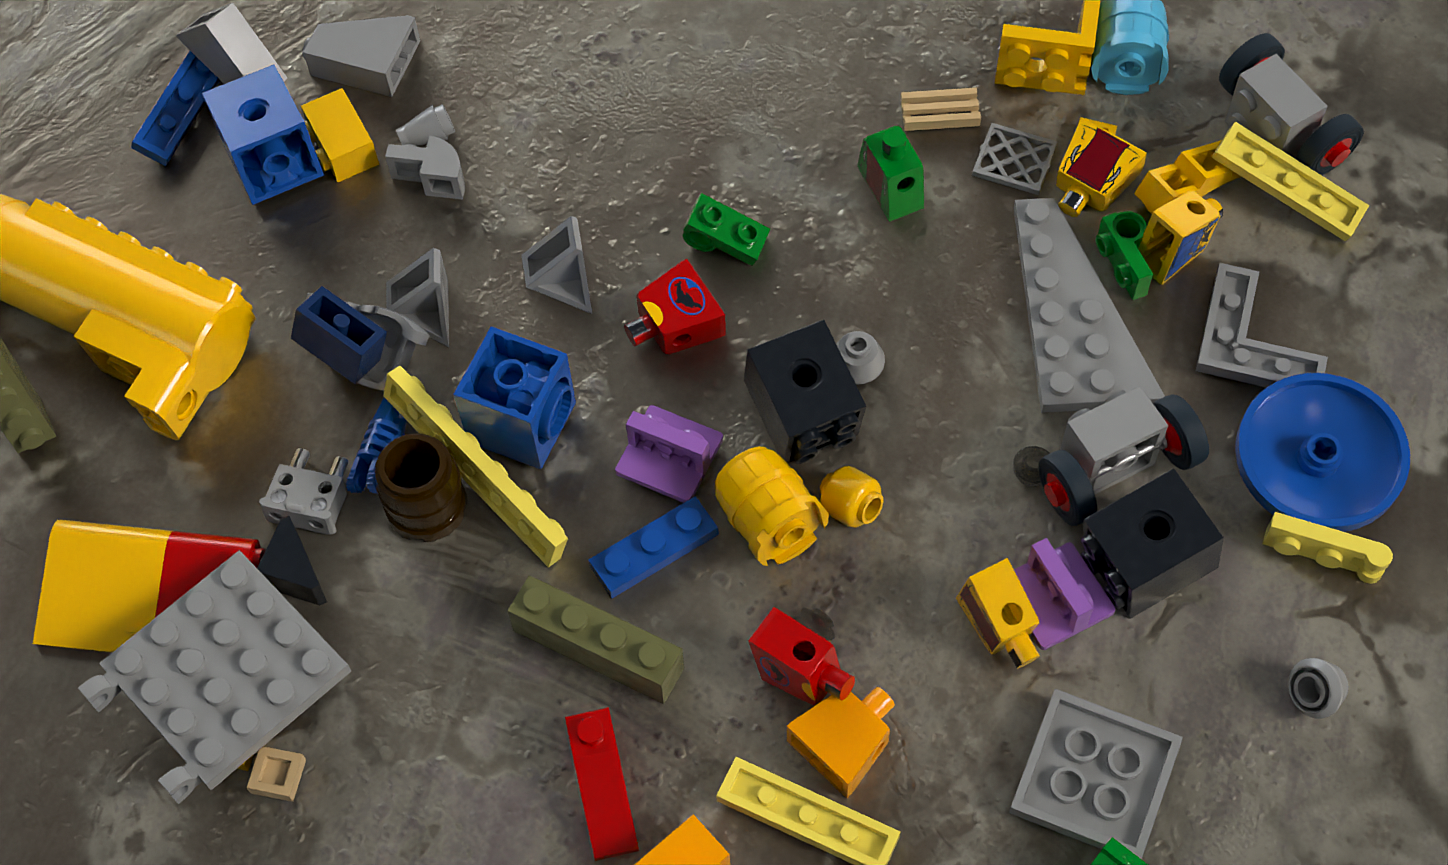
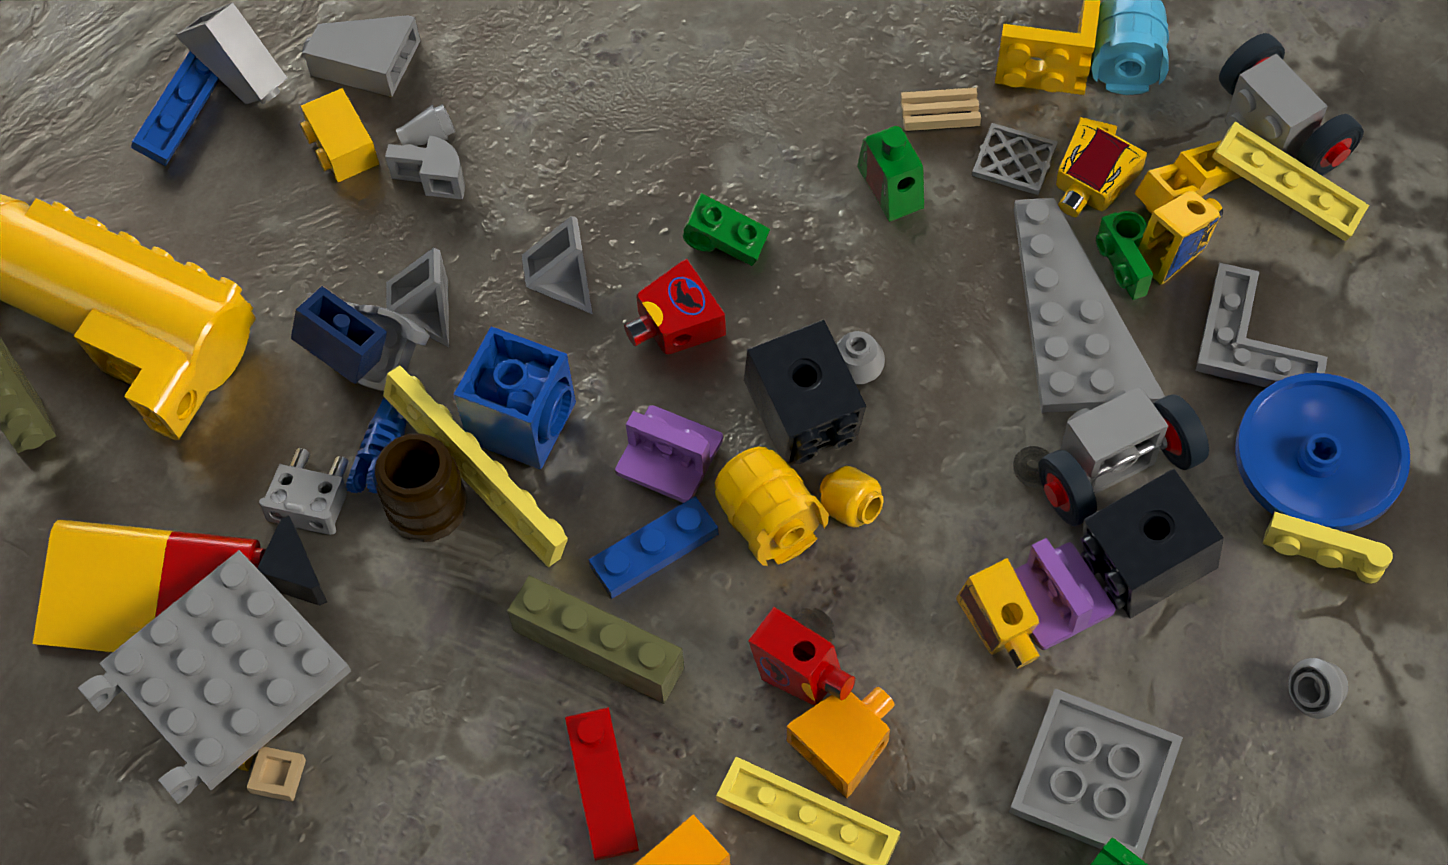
(263, 134): blue brick -> none

